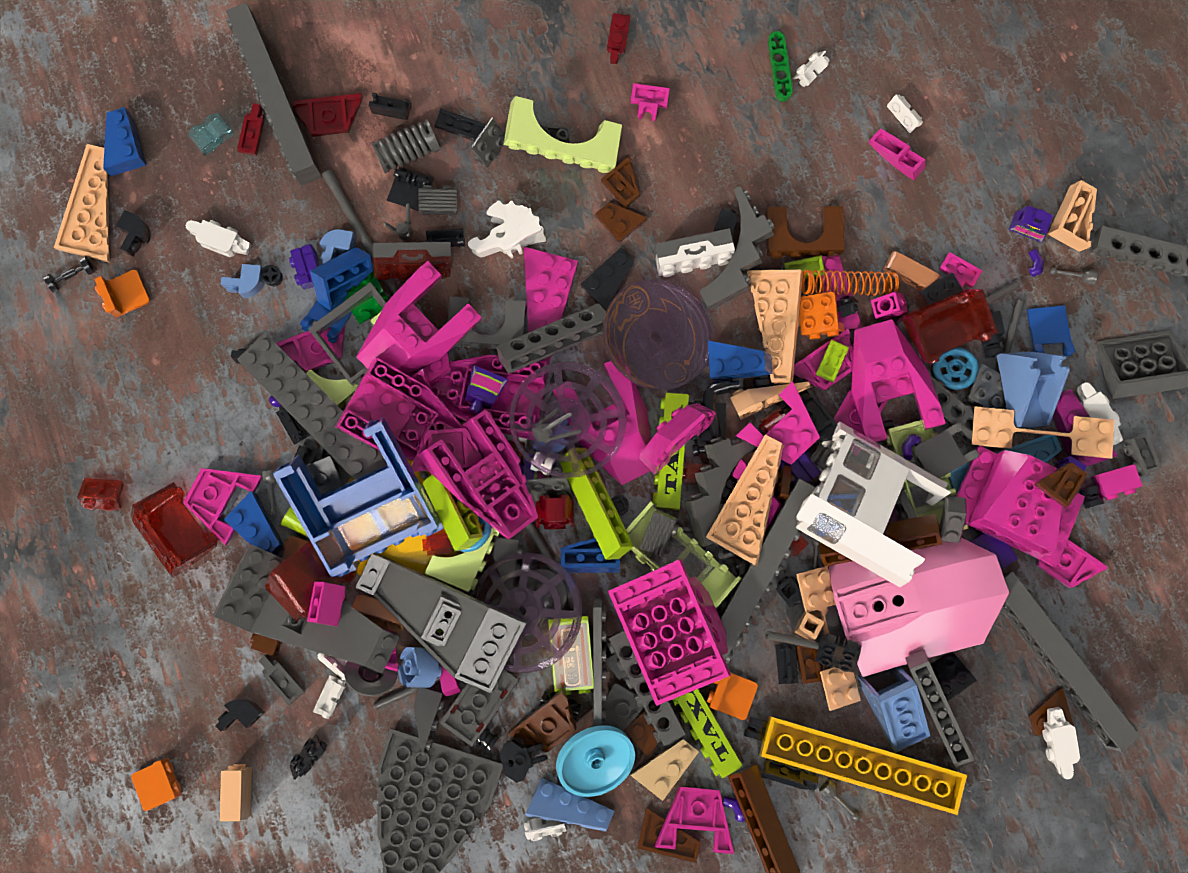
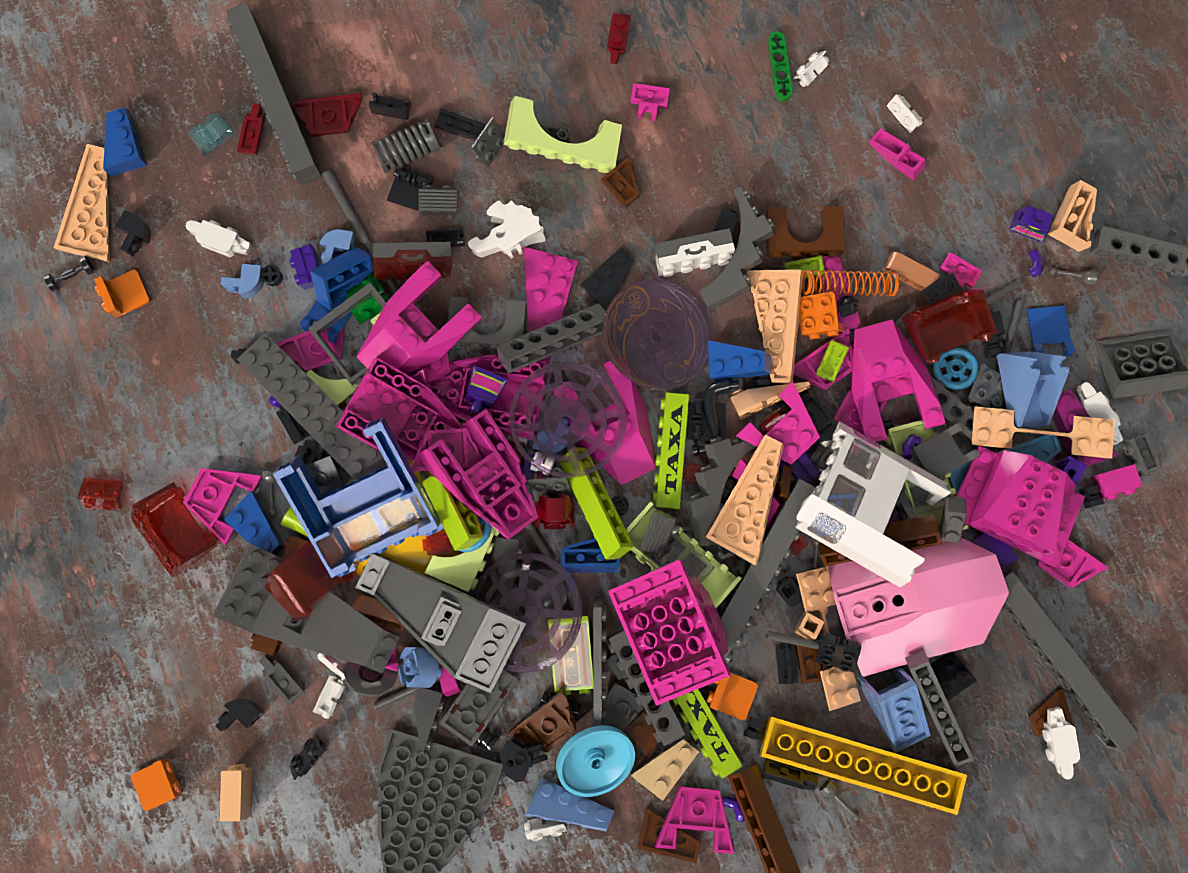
(326, 603): dark pink brick -> none
(403, 229): dark grey plant -> none
(542, 431): dark grey plant -> none
(619, 221): reddish brown wing -> none
(673, 435): dark pink wedge -> none
(889, 306): dark pink head -> none
(1062, 483): reddish brown wing -> none

